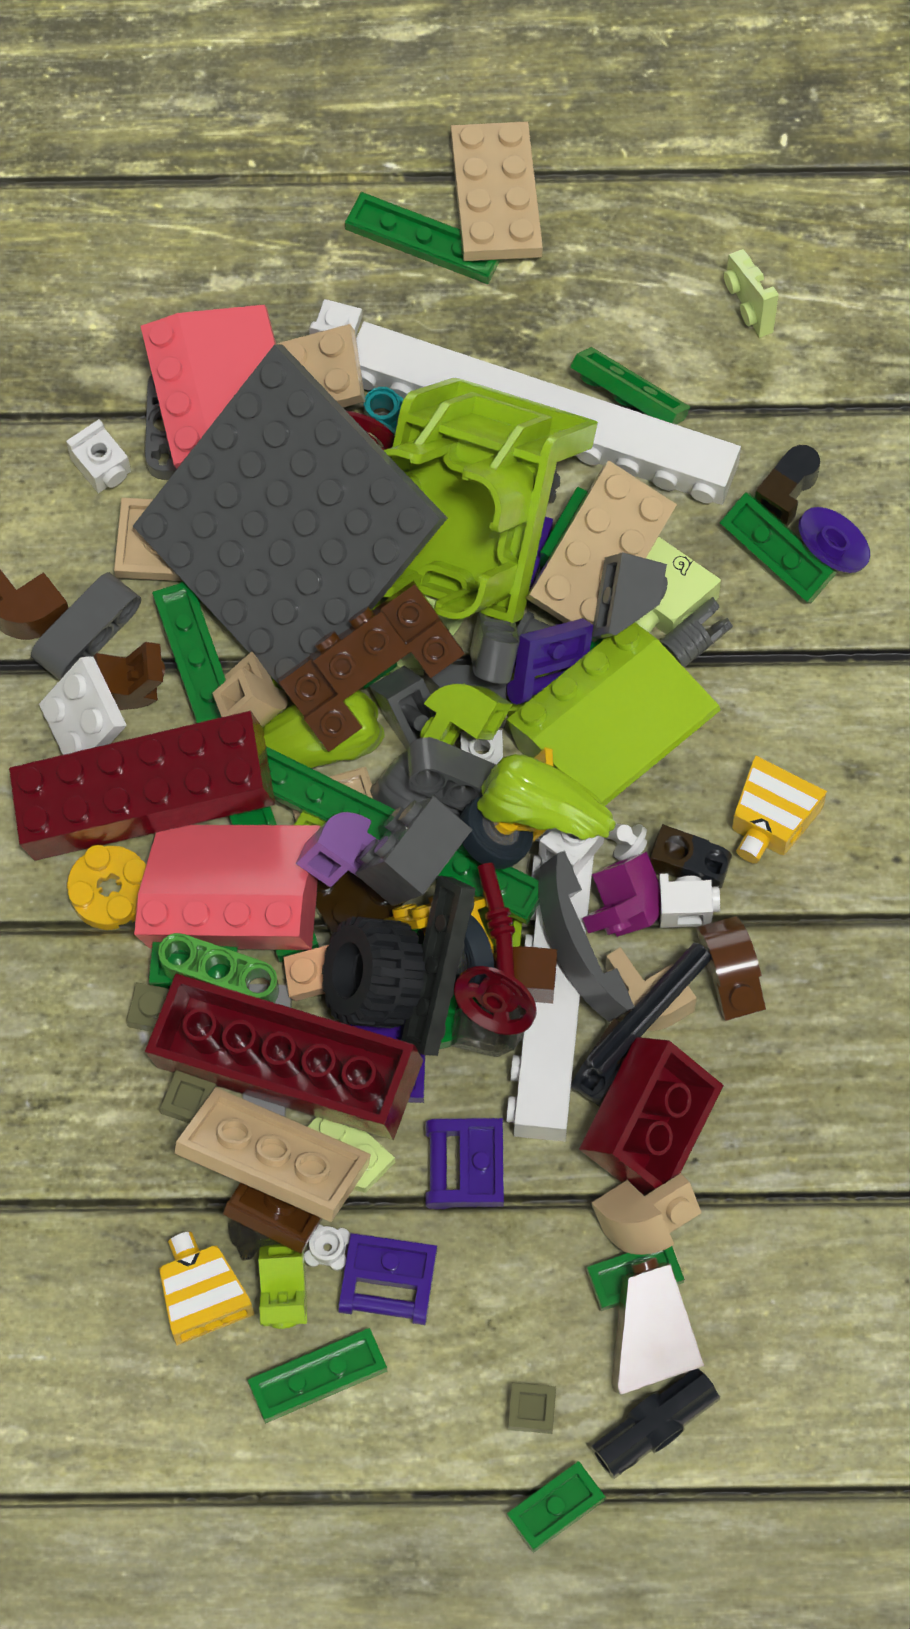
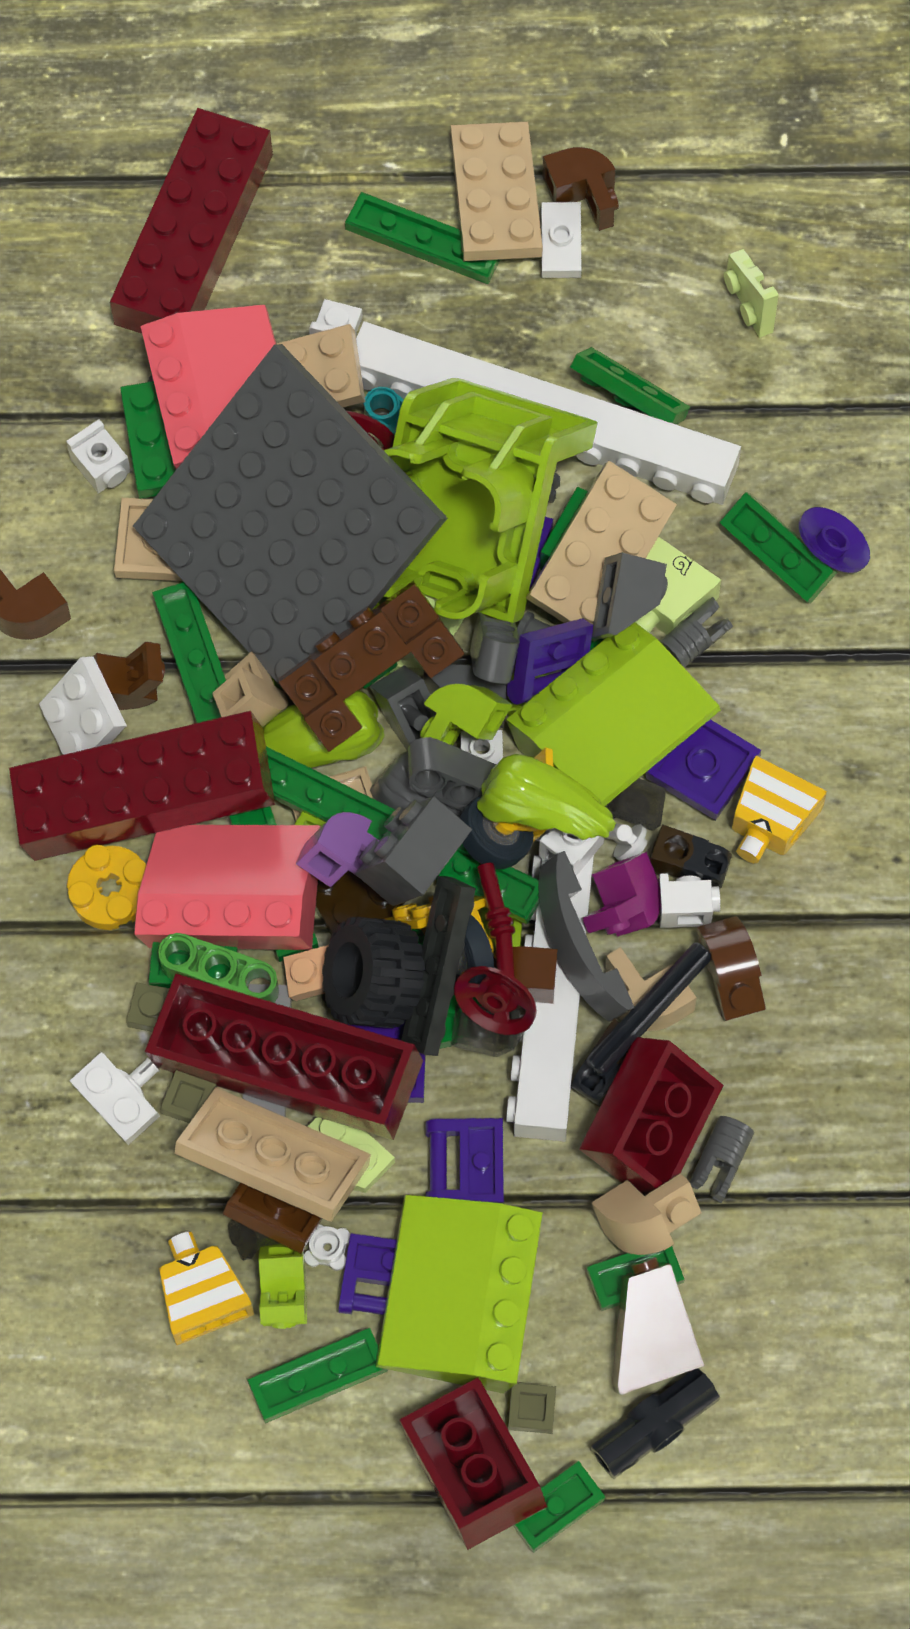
(86, 625): dark grey beam -> none
(118, 1095): none -> white plate
(147, 438): none -> green plate
(193, 220): none -> dark red brick
(460, 1291): none -> lime slope
(473, 1463): none -> dark red brick
(561, 239): none -> white plate
(582, 175): none -> reddish brown brick
(640, 804): none -> clear smoke bracket
(706, 768): none -> dark purple plate
(723, 1150): none -> dark grey hinge
(790, 477): leg -> none

